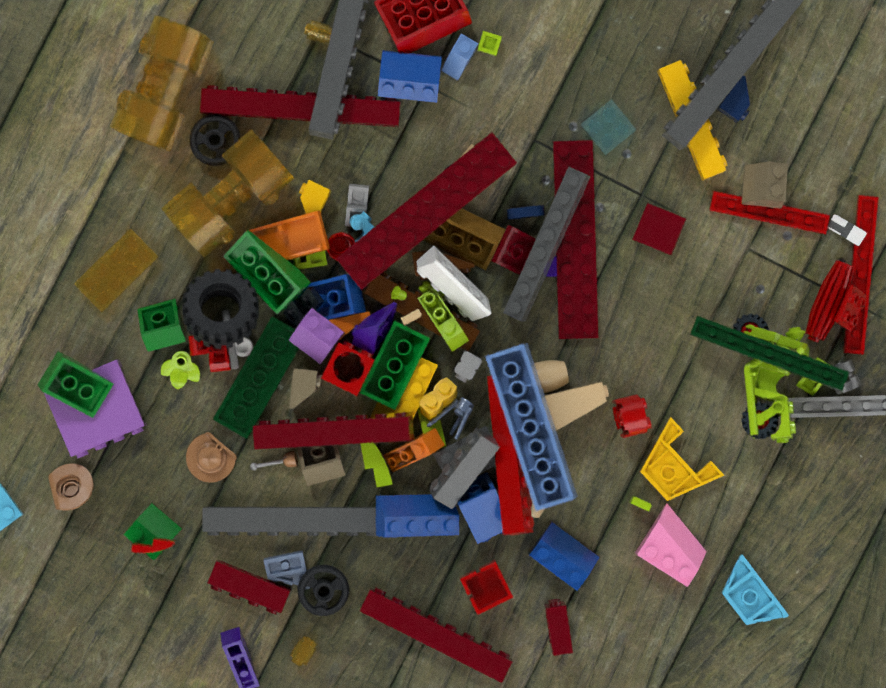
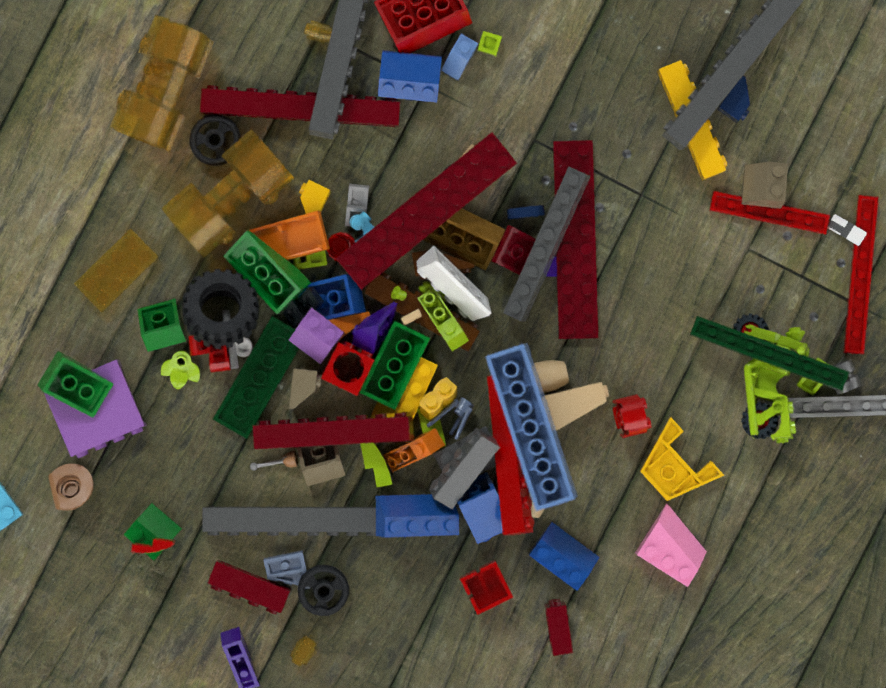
(209, 458): medium nougat hat -> none
(436, 635): dark red brick -> none
(467, 366): light grey brick -> none
(608, 127): clear light blue plate -> none
(640, 503): lime tile -> none
(659, 229): dark red slope -> none
(750, 595): medium azure wing -> none
(835, 302): red plate -> none

